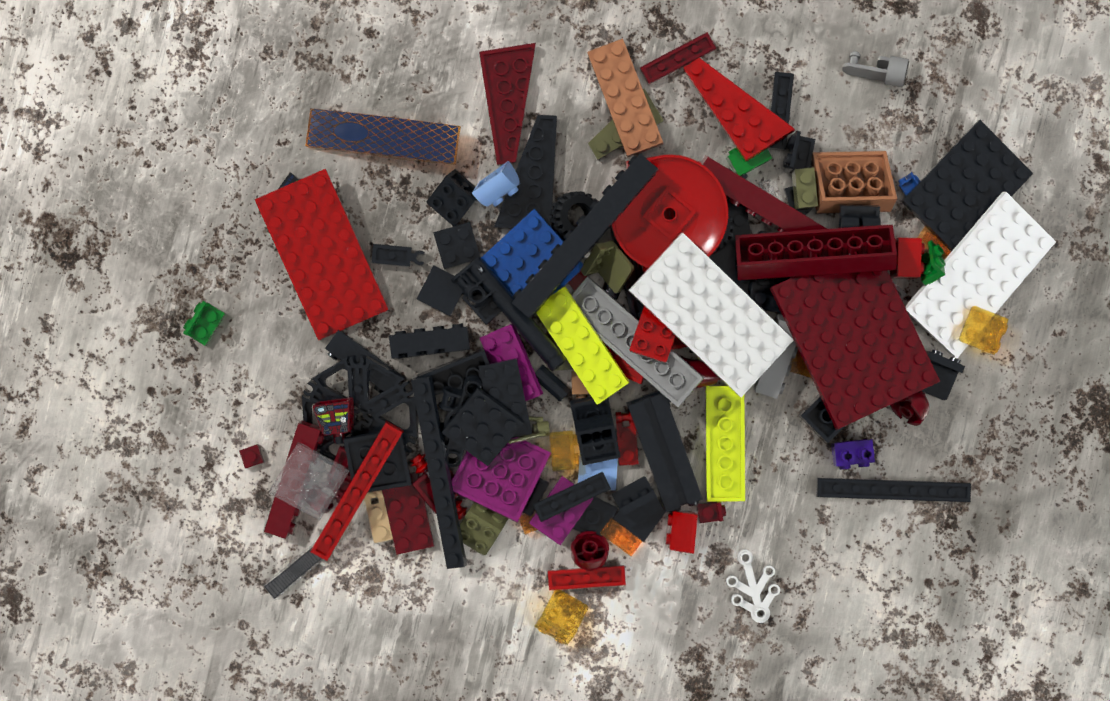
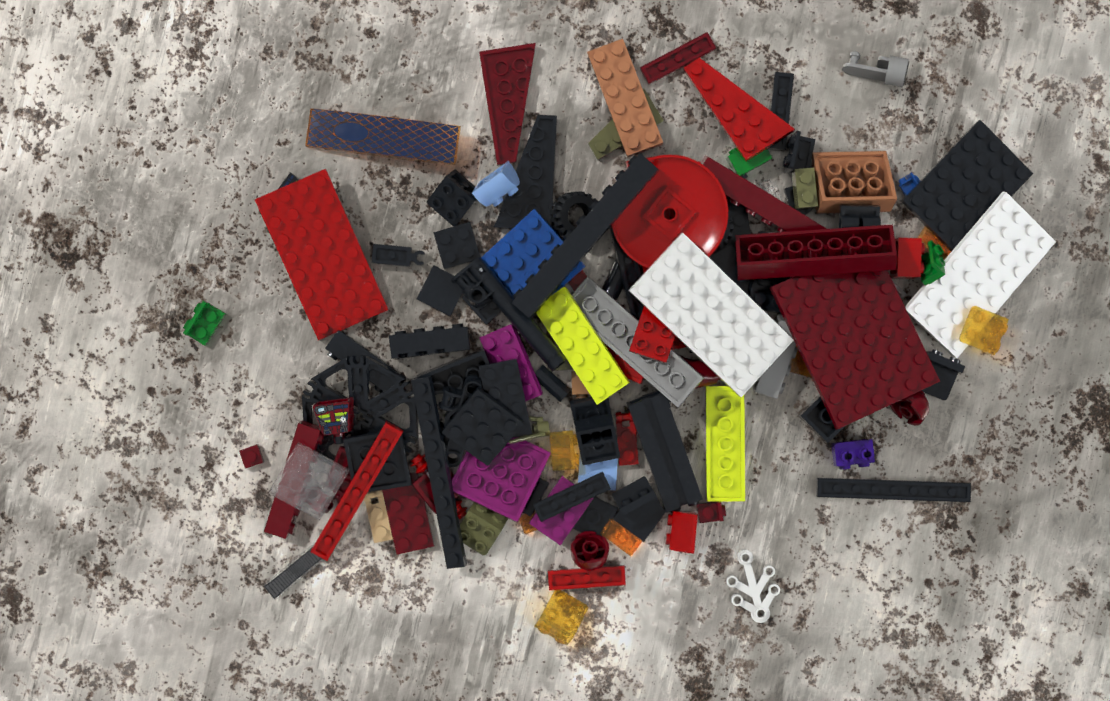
(610, 264): olive bracket -> none

